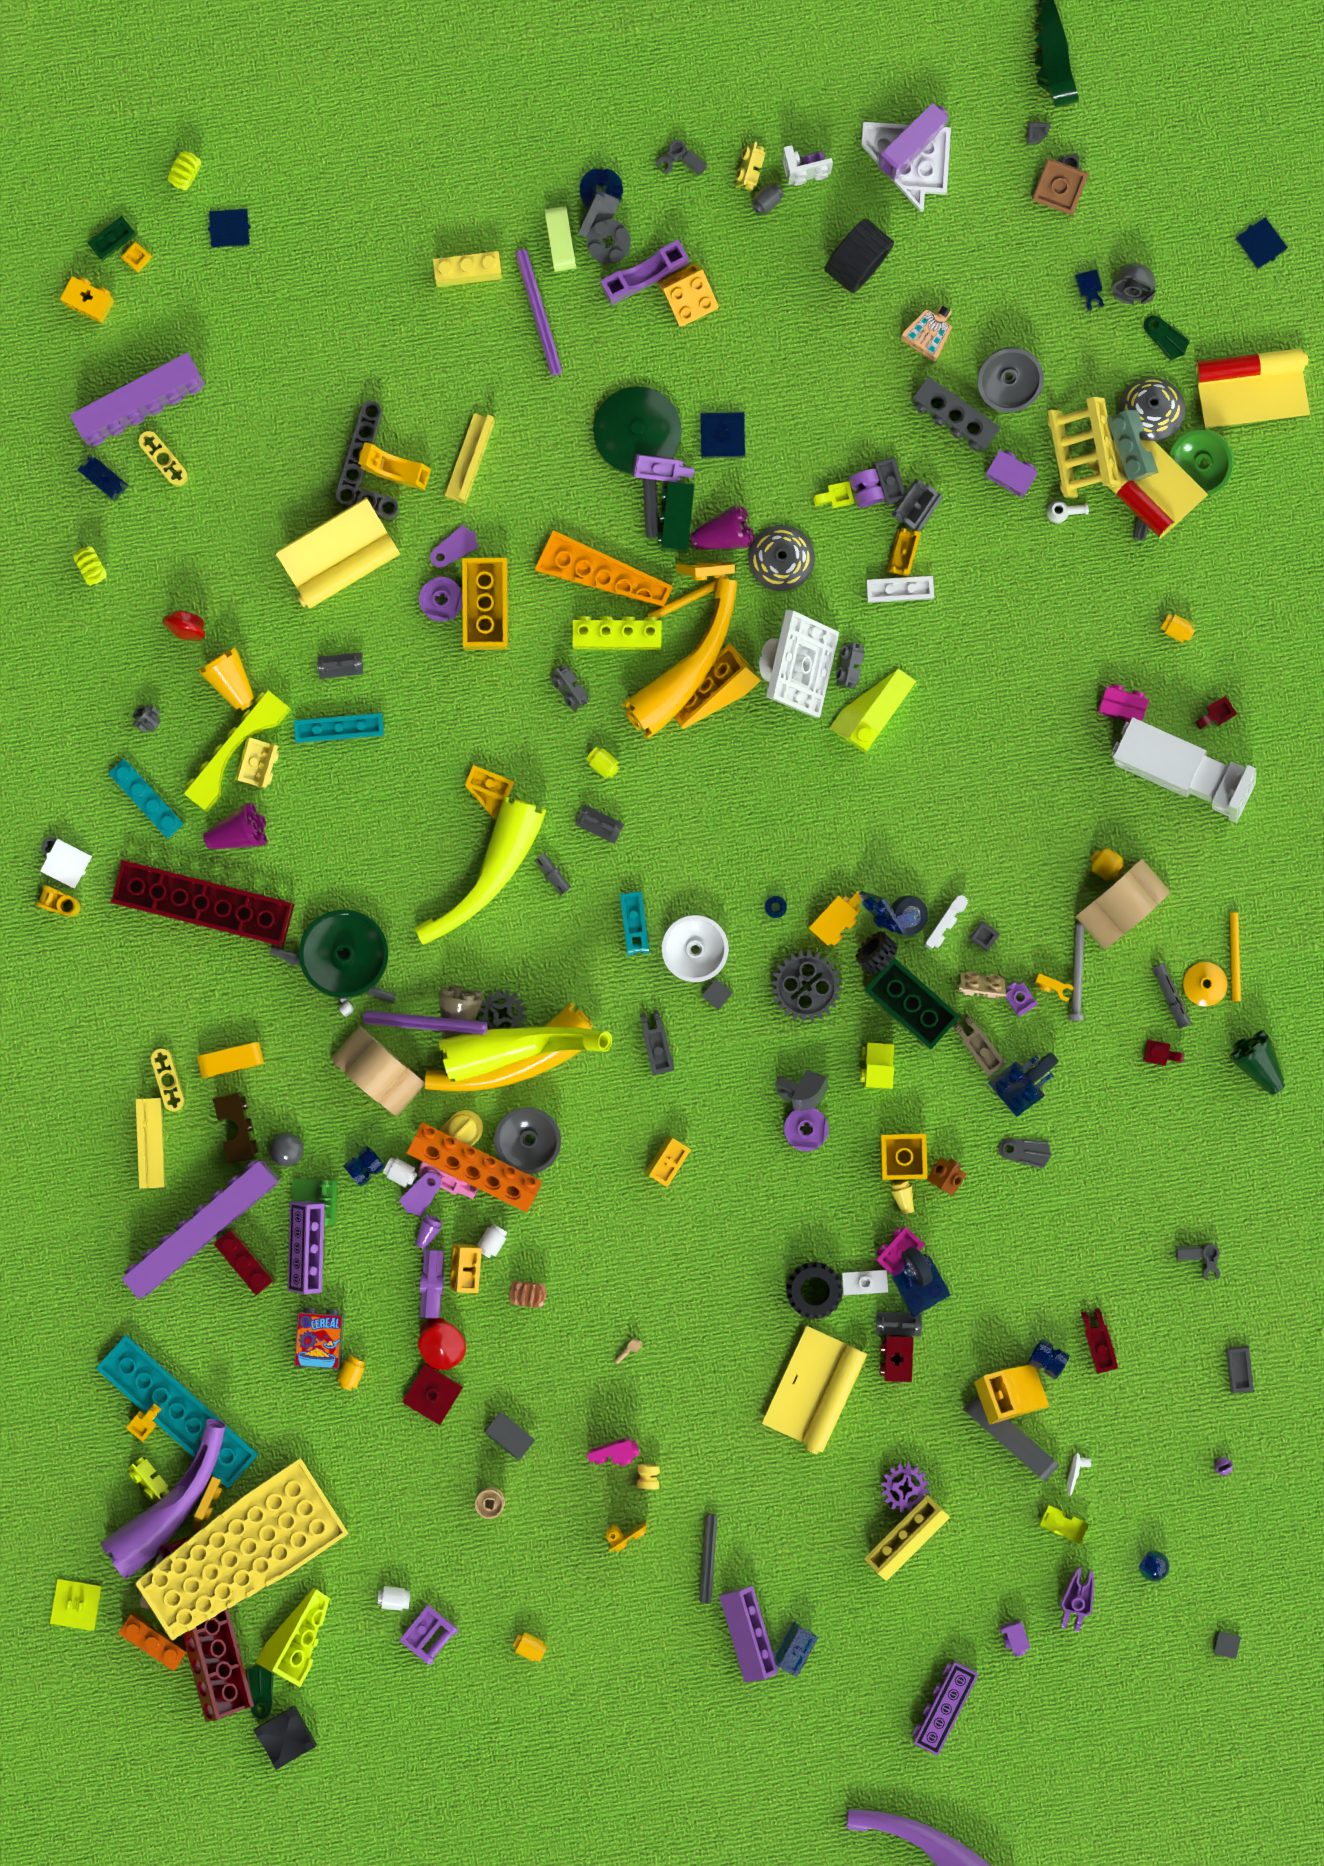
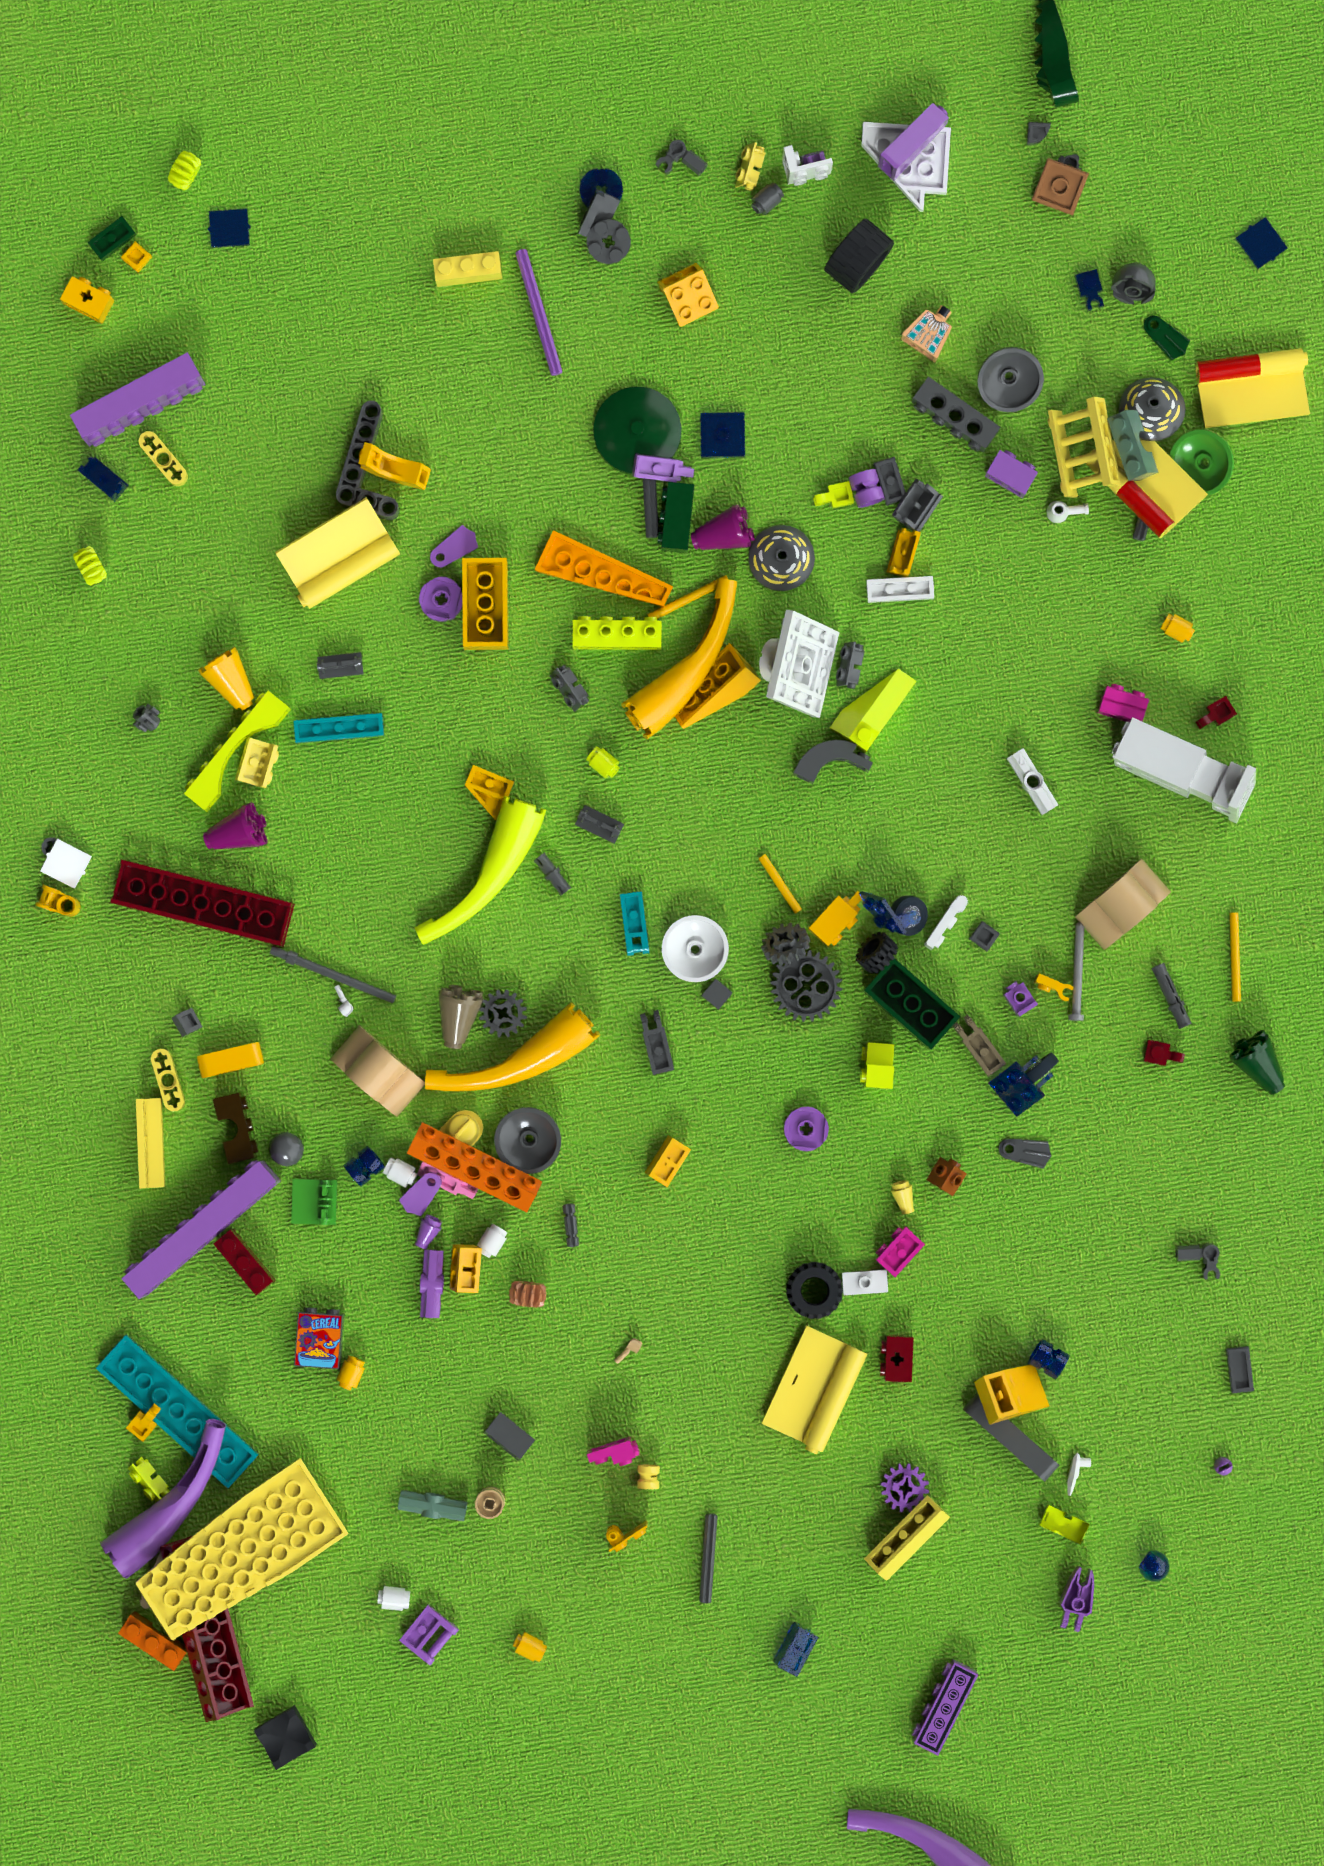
(75, 1604): neon yellow piece -> none
(146, 798): teal plate -> none
(185, 626): red piece -> none
(187, 1022): none -> dark grey plate
(204, 1510): yellow wing -> none
(261, 1689): dark green piece -> none
(291, 1646): neon yellow wedge -> none
(306, 1247): medium lavender brick -> none
(343, 954): dark green dish -> none
(425, 1022): medium lavender axle -> none
(432, 1394): dark red plate -> none
(432, 1505): none -> sand green piece
(441, 1344): red piece -> none
(470, 458): light yellow fence -> none
(478, 1054): neon yellow brick -> none
(560, 239): yellowish green beam -> none
(570, 1225): none -> dark grey axle
(630, 281): medium lavender arch -> none
(703, 569): yellow wing -> none
(748, 1634): medium lavender brick -> none
(768, 907): clear blue plate -> none
(780, 883): none -> yellow piece
(785, 944): none -> dark grey gear
(806, 1093): dark grey brick -> none
(827, 752): none -> dark grey arch
(898, 1324): dark grey hinge -> none
(903, 1156): yellow brick -> none
(919, 1282): clear blue plate -> none
(974, 983): tan hinge -> none
(1015, 1637): medium lavender brick -> none
(1024, 768): none -> white piece
(1099, 1343): dark red hinge -> none
(1107, 864): yellow head -> none
(1194, 986): yellow dish -> none
(1227, 1644): dark grey tile -> none

